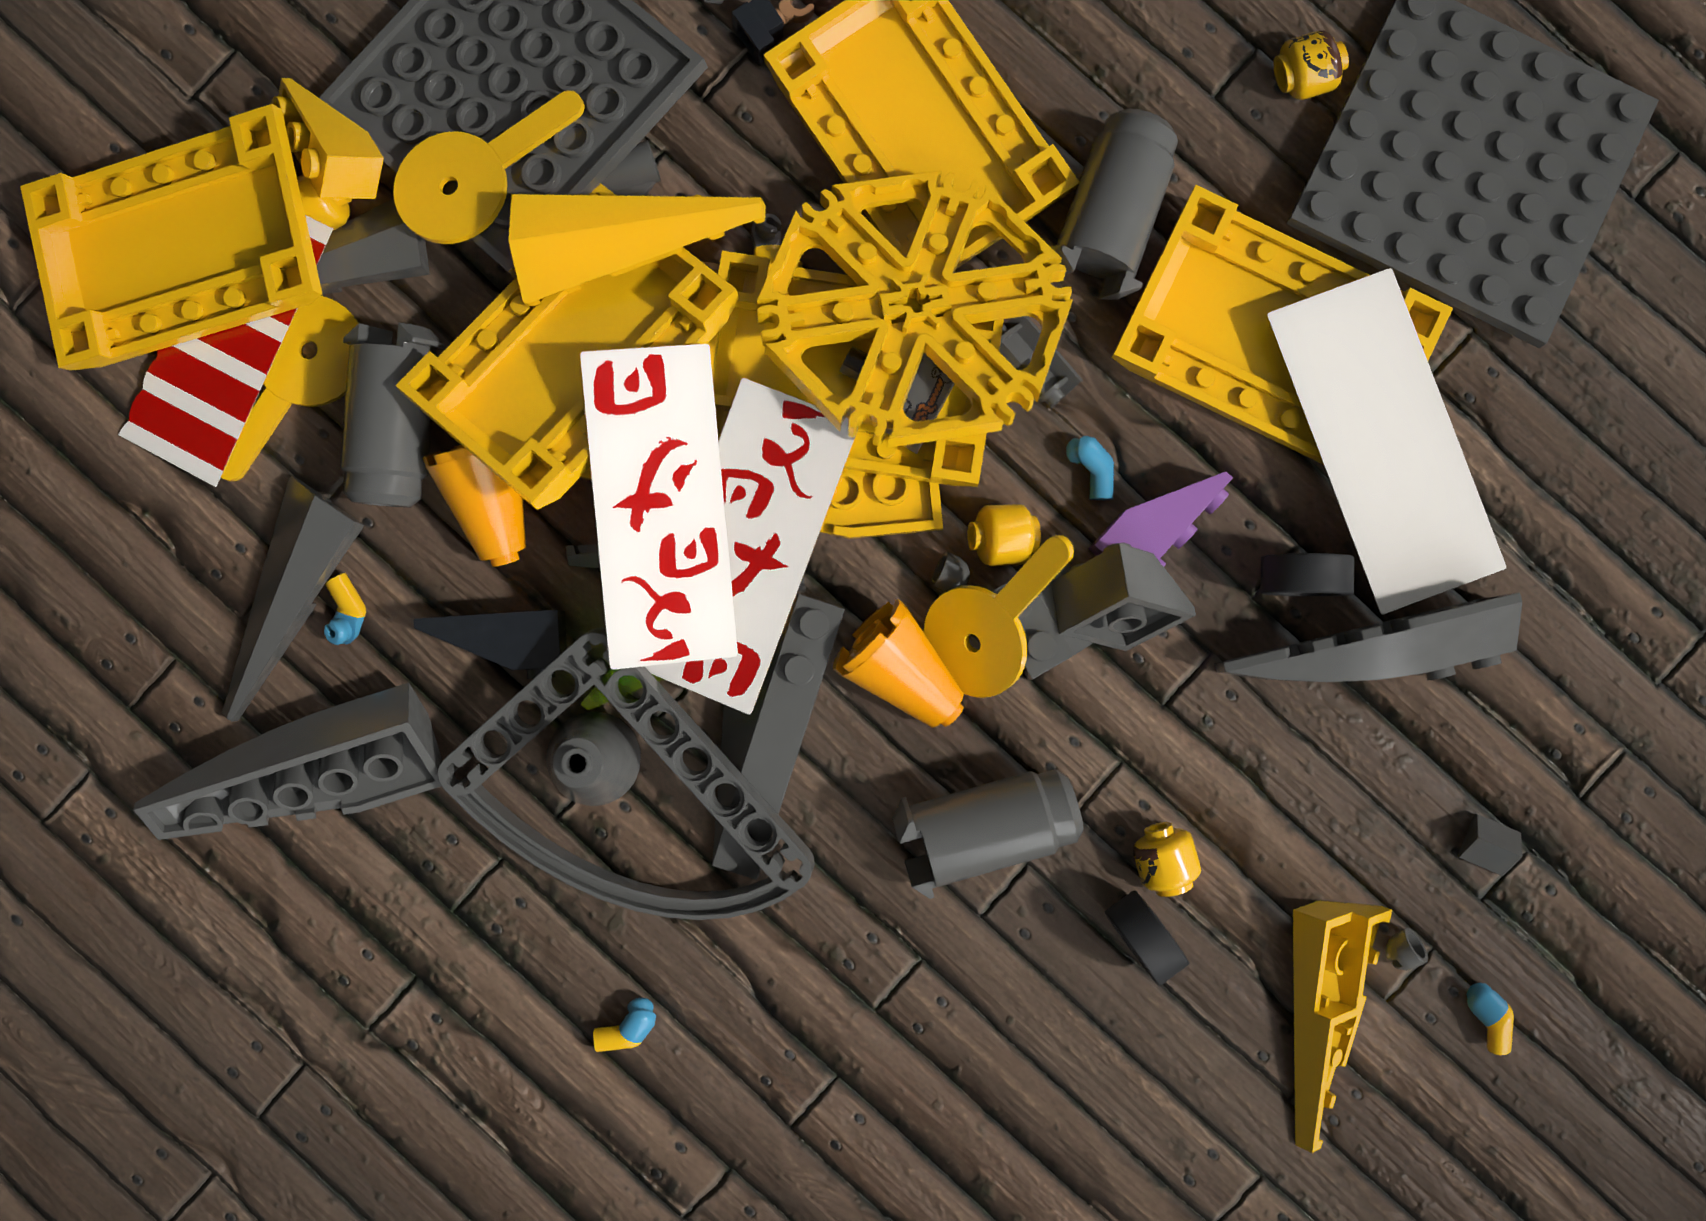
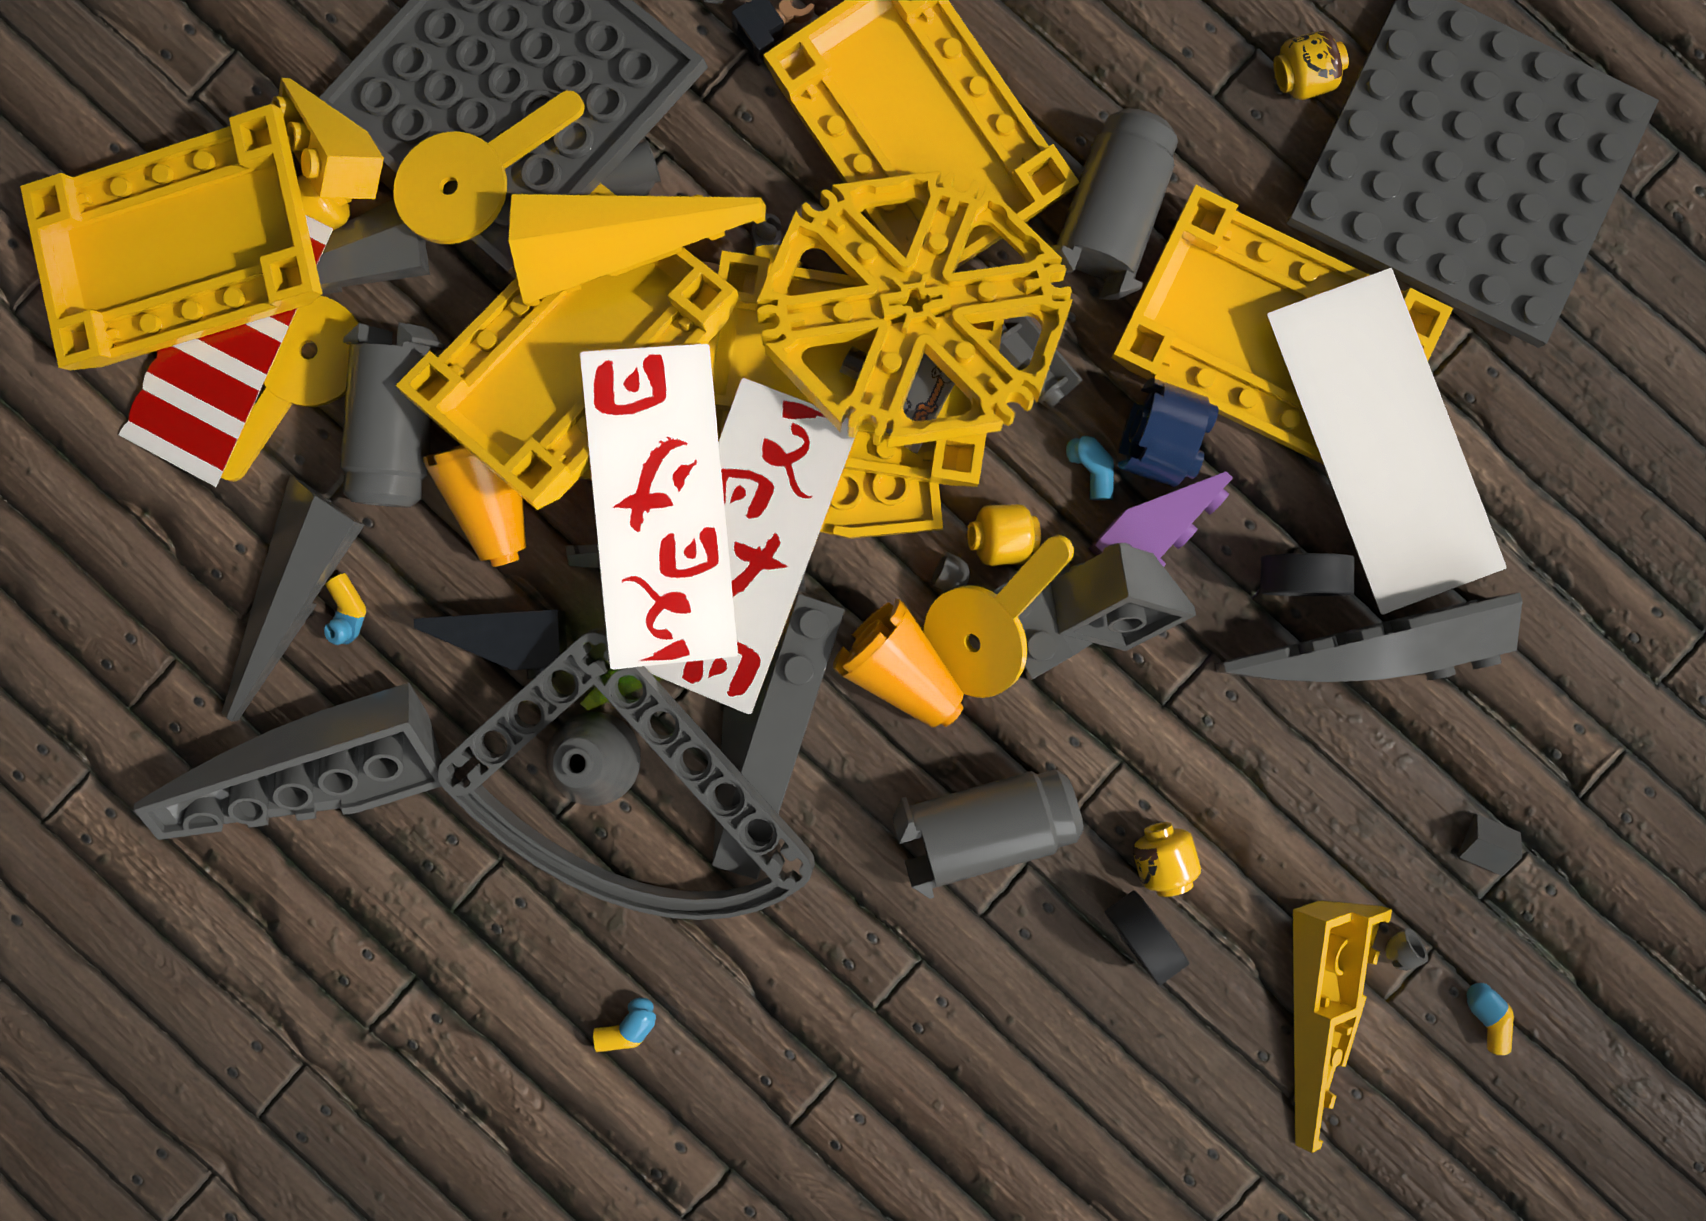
(1166, 433): none -> dark blue brick

